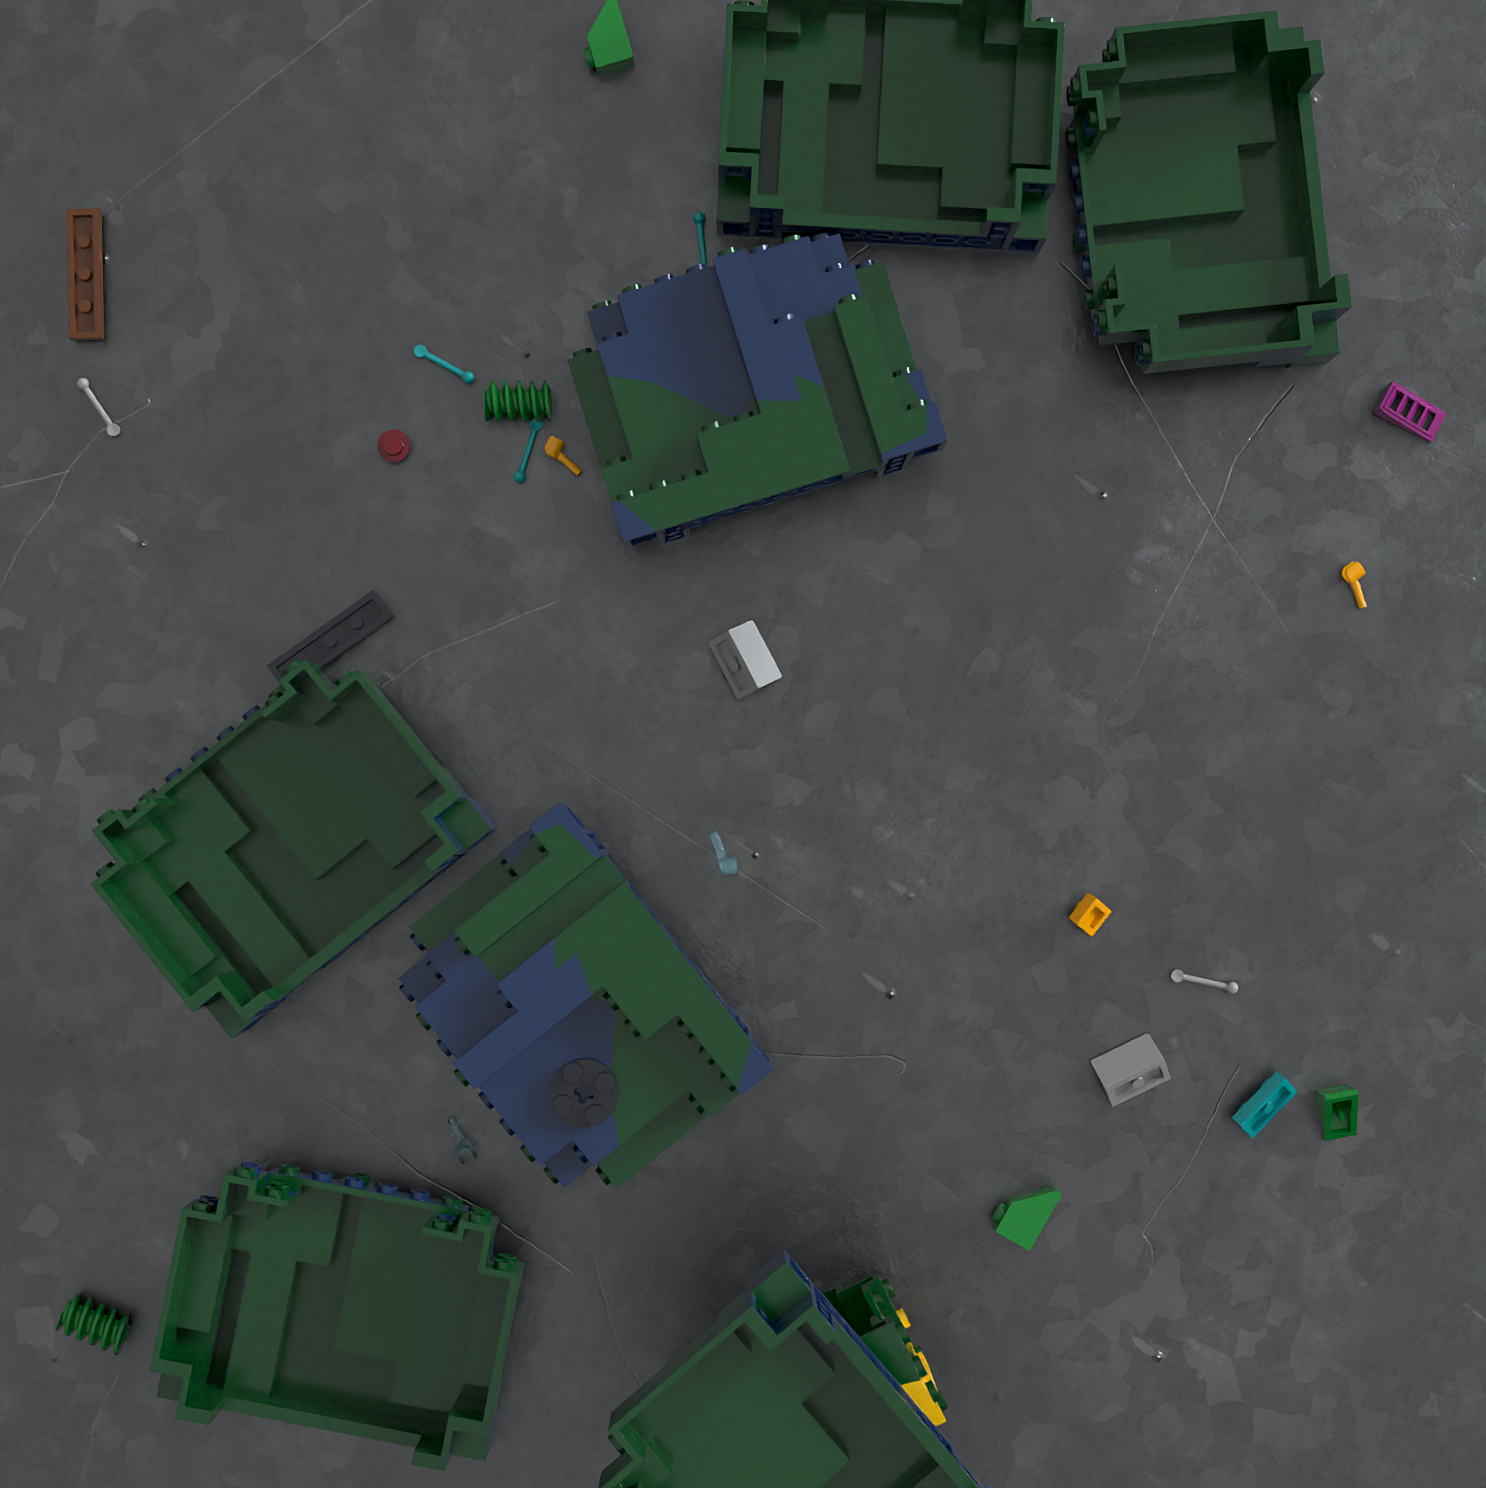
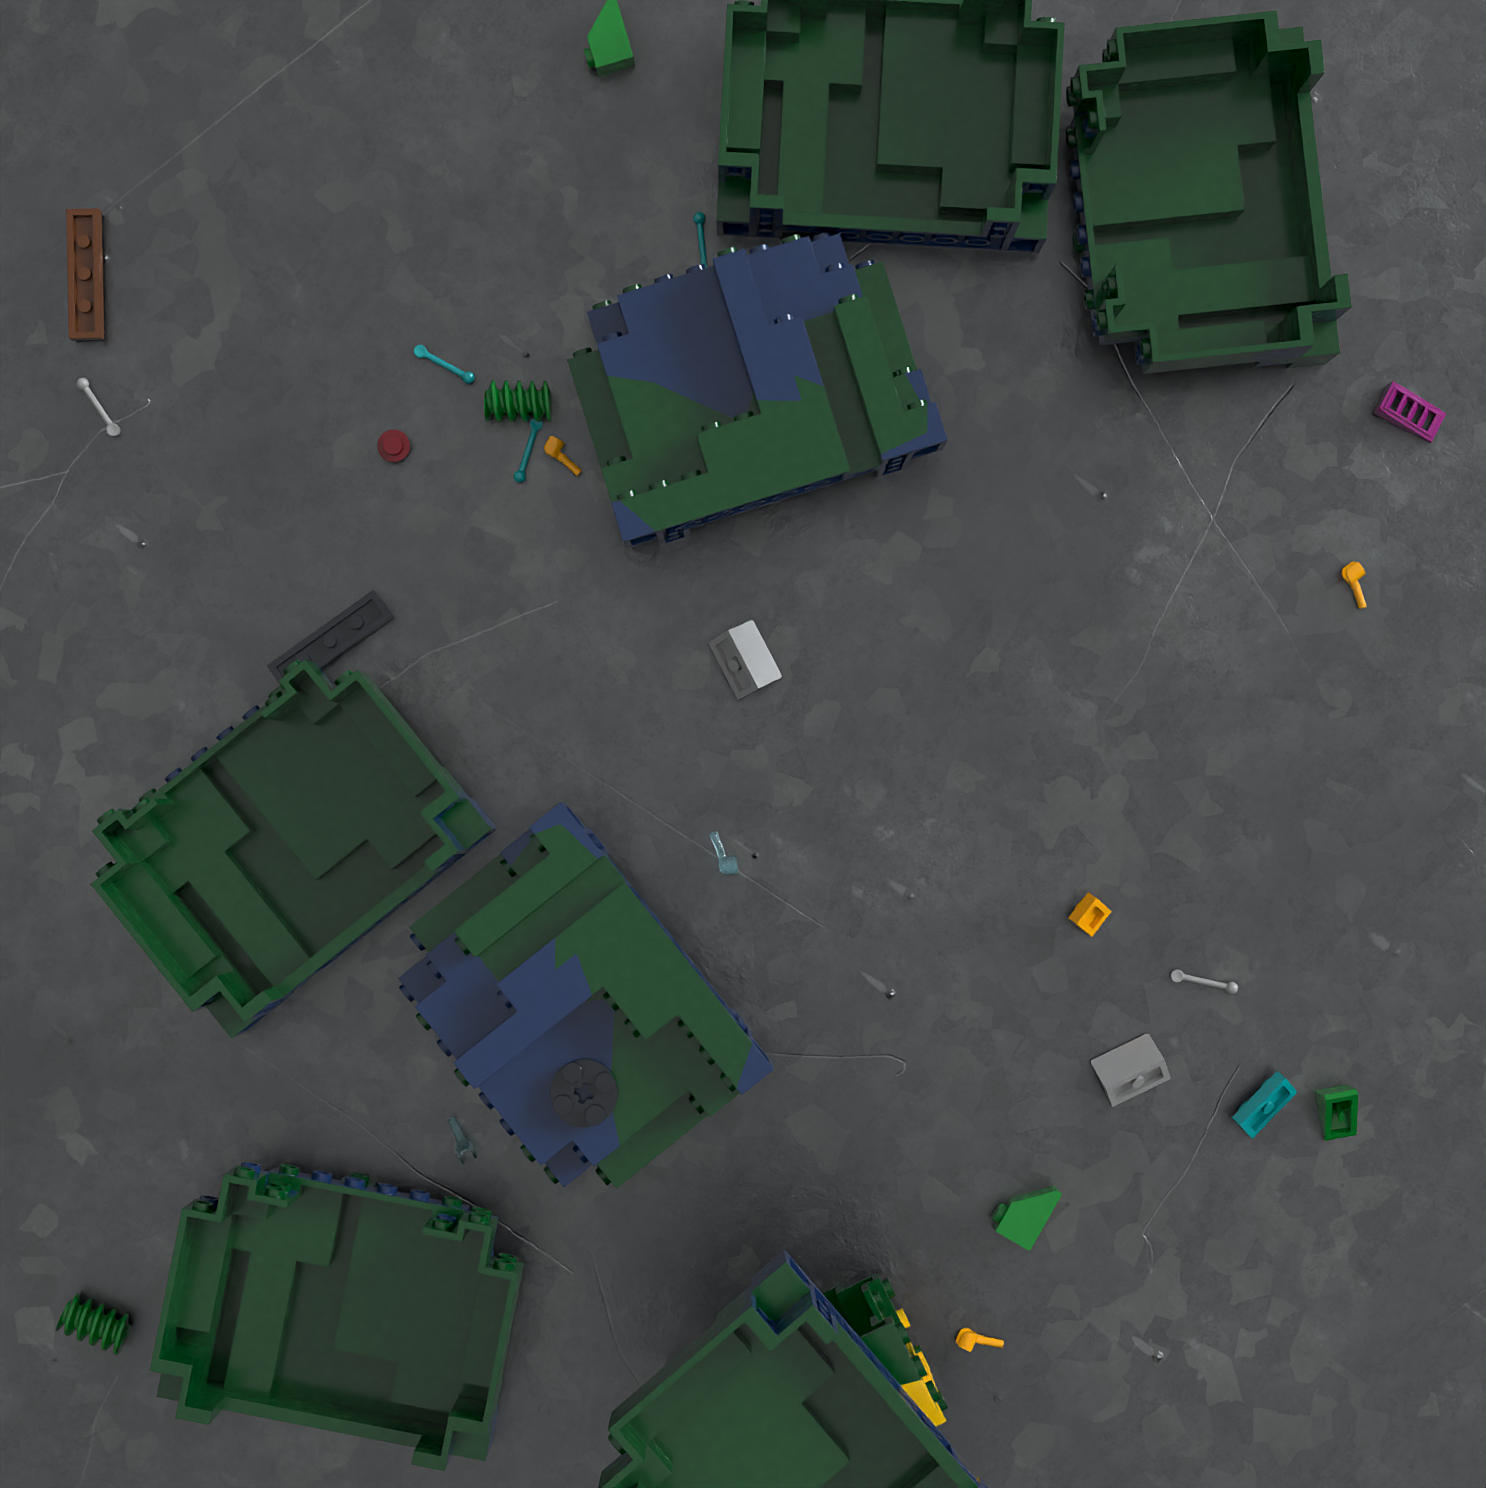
(967, 1338): none -> light orange hand

